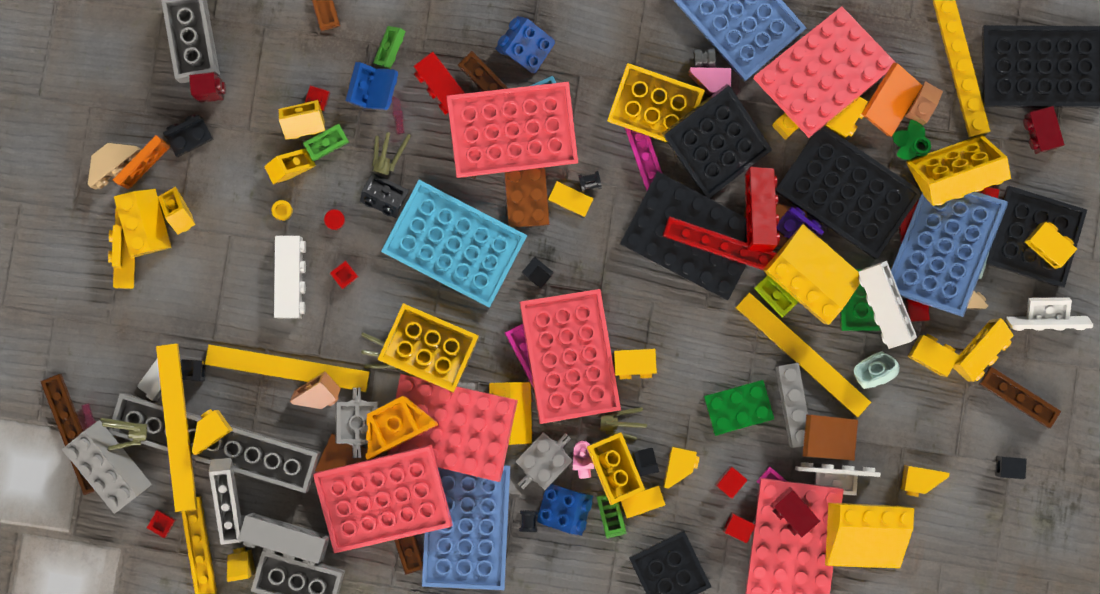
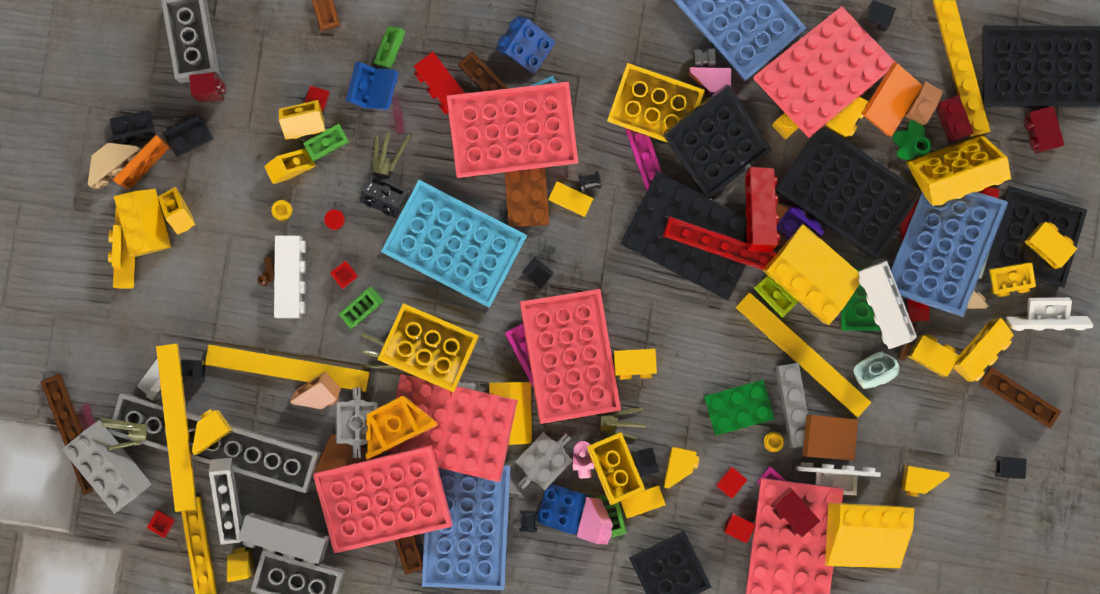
(132, 127): none -> black bracket
(269, 274): none -> reddish brown arm
(374, 296): none -> bright green slope
(595, 522): none -> bright pink slope
(773, 441): none -> yellow plate
(880, 14): none -> black panel
(905, 348): none -> reddish brown piece
(954, 119): none -> dark red brick
(1012, 278): none -> yellow bracket

